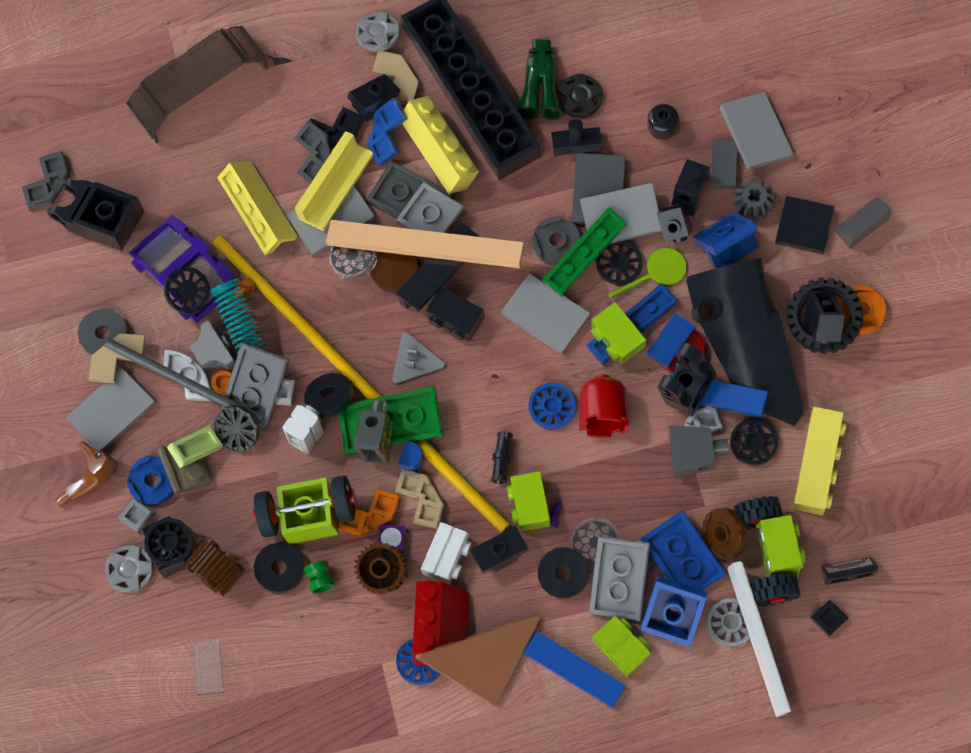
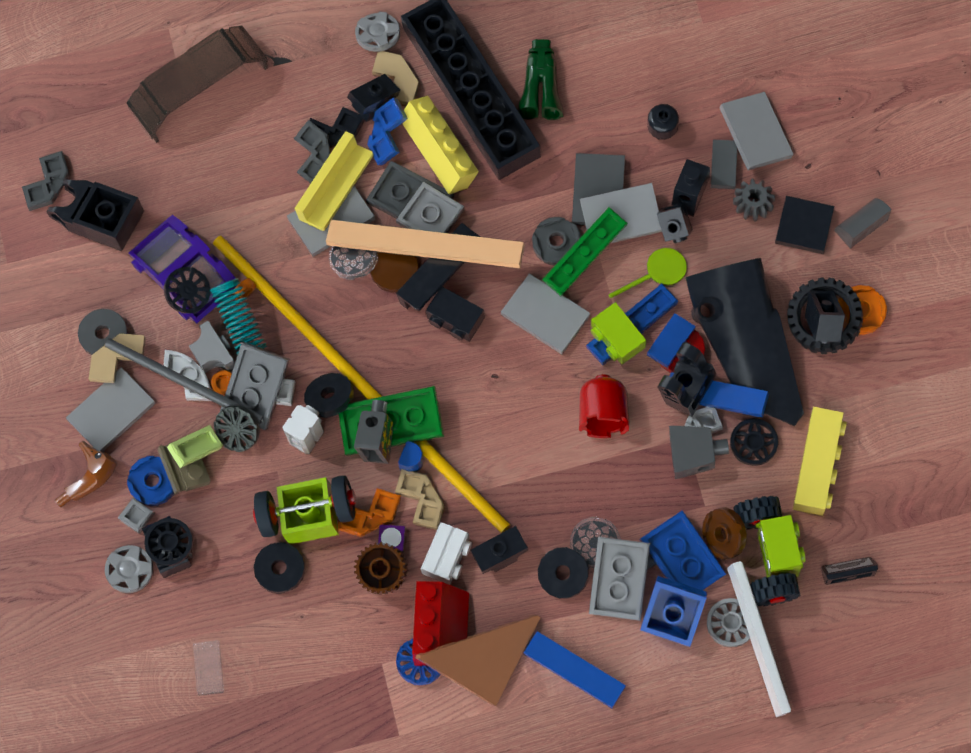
(214, 567): reddish brown brick -> none
(256, 205): light yellow panel -> none
(319, 577): green wheel -> none
(414, 360): light grey piece -> none
(502, 458): black pin -> none
(529, 501): lime brick -> none
(552, 406): blue wheel -> none
(554, 518): dark purple leg -> none
(576, 139): black tile -> none
(580, 95): pearl dark grey wheel -> none
(619, 263): black wheel -> none
(621, 645): lime brick -> none
(728, 239): blue bracket -> none
(829, 618): black tile -> none

